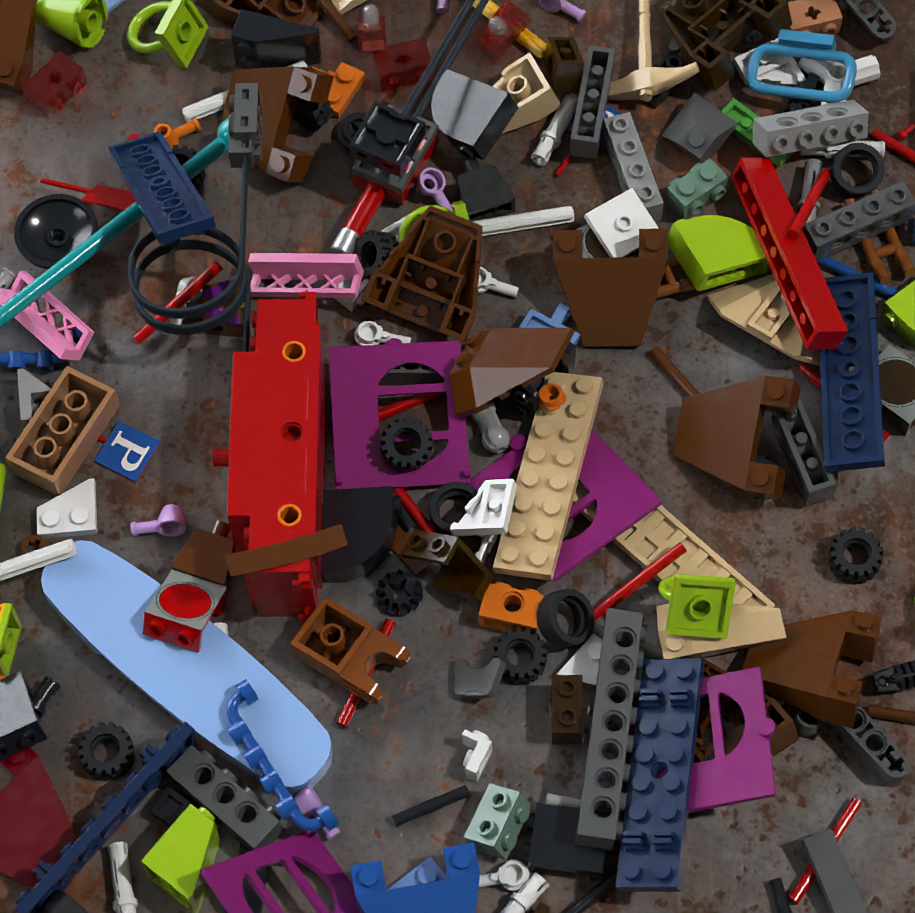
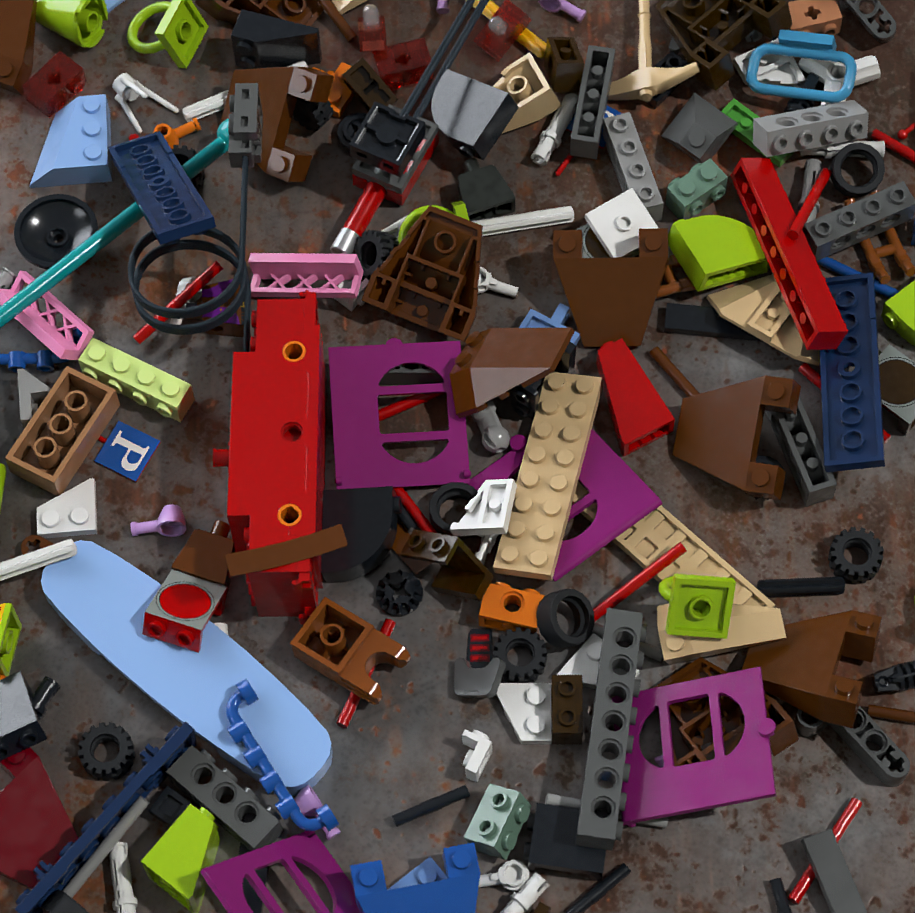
(77, 145): none -> light blue wedge
(99, 195): red piece -> none
(106, 846): none -> light grey bar
(129, 90): none -> white plant
(137, 379): none -> yellowish green brick
(367, 85): none -> dark brown brick
(371, 334): white plate -> none
(412, 427): black tyre -> none
(437, 182): lavender bar -> none
(480, 647): none -> sticker
(528, 710): none -> white wing
(551, 391): orange plate -> none
(632, 400): none -> red slope
(655, 806): dark blue piece -> none
(701, 322): none -> black tile
(801, 586): none -> black axle

